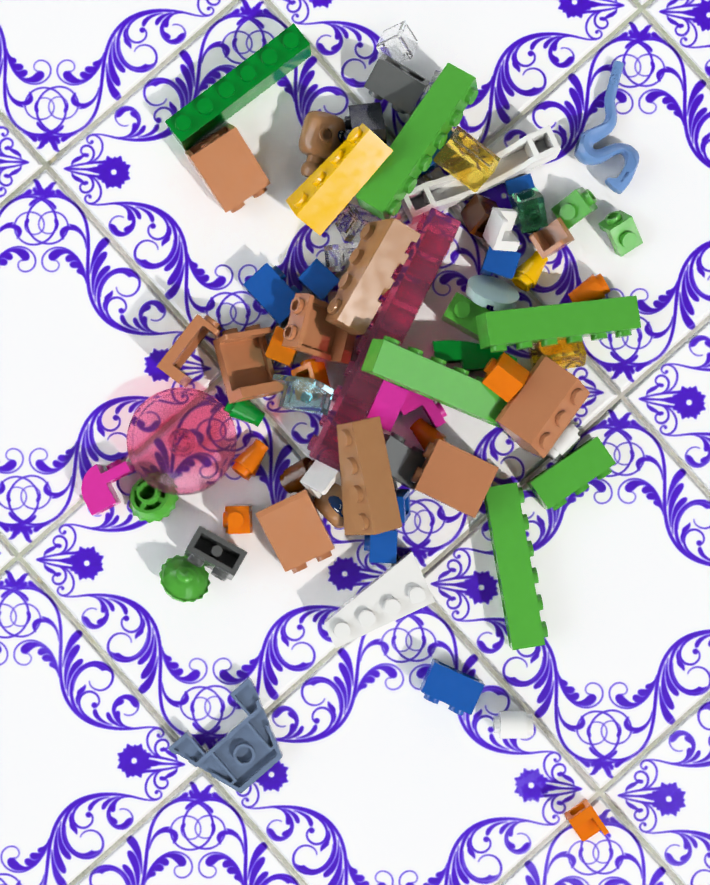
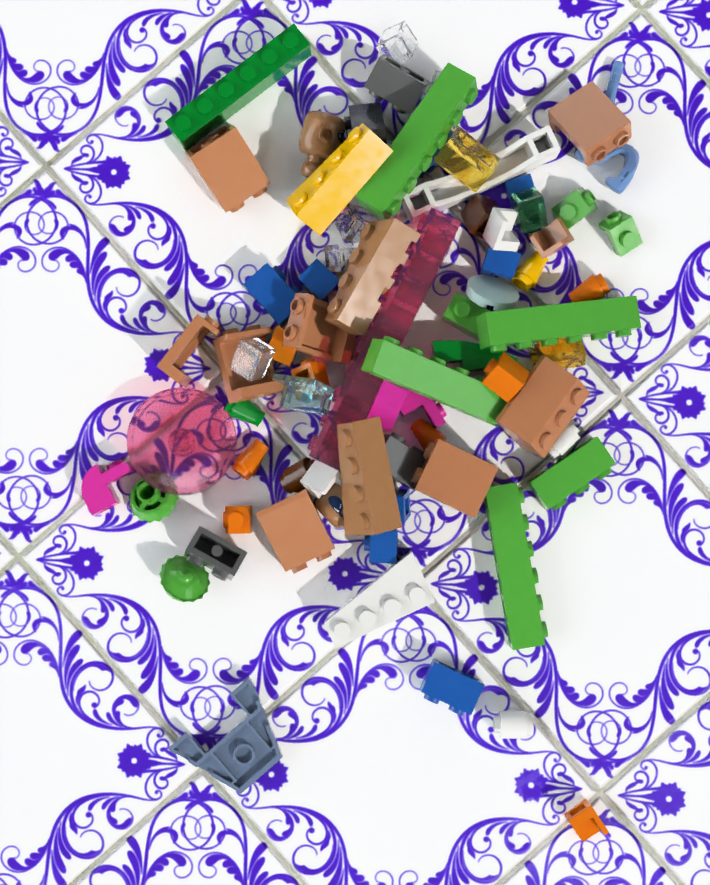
(252, 358): none -> clear panel
(591, 122): none -> nougat panel

